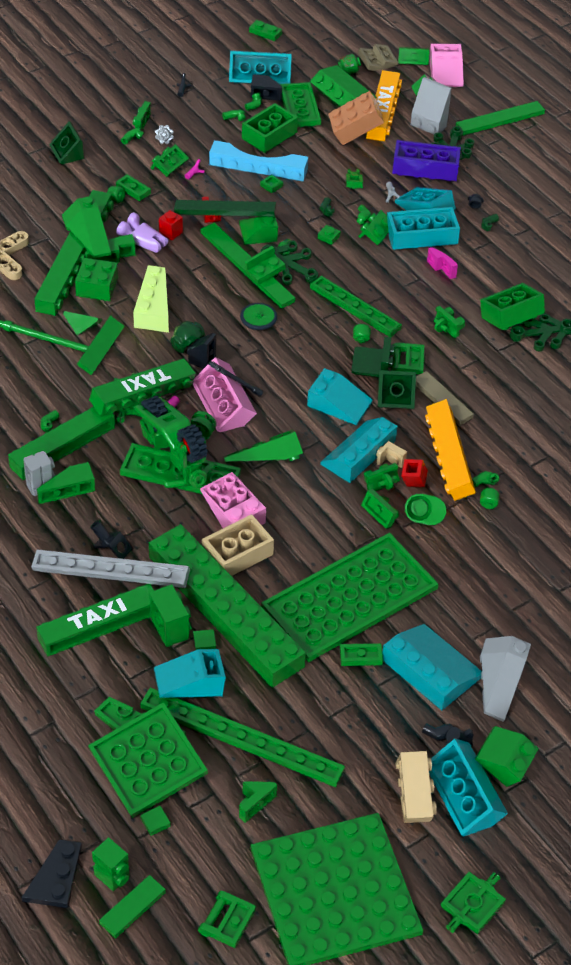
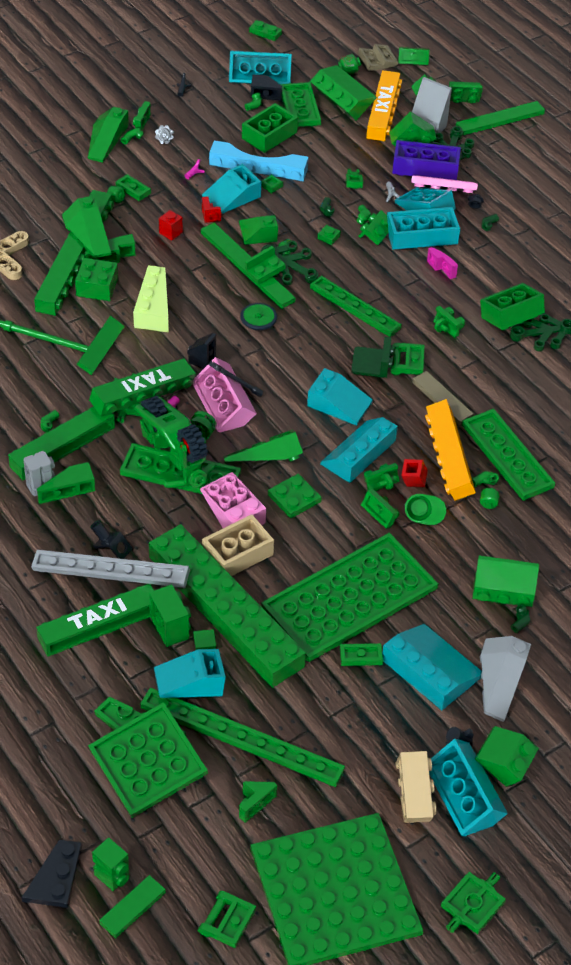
(67, 145): dark green slope -> none
(81, 322): slope -> none
(107, 132): none -> green wedge
(143, 234): lavender piece -> none
(155, 820): green tile -> none
(170, 160): green bracket -> none
(186, 334): dark green hair -> none
(225, 208): dark green tile -> none
(233, 114): green arm -> none
(234, 189): none -> teal slope
(294, 495): none -> green plate
(356, 118): nougat brick -> none
(361, 333): green piece -> none
(391, 453): tan bracket -> none
(396, 389): dark green slope -> none
(413, 129): none -> green brick
(436, 183): none -> bright pink plate
(436, 733): black arm -> none
(446, 64): bright pink slope -> none
(465, 91): none -> green bracket
(505, 581): none -> slope
(508, 454): none -> green plate
(523, 618): none -> dark green arm

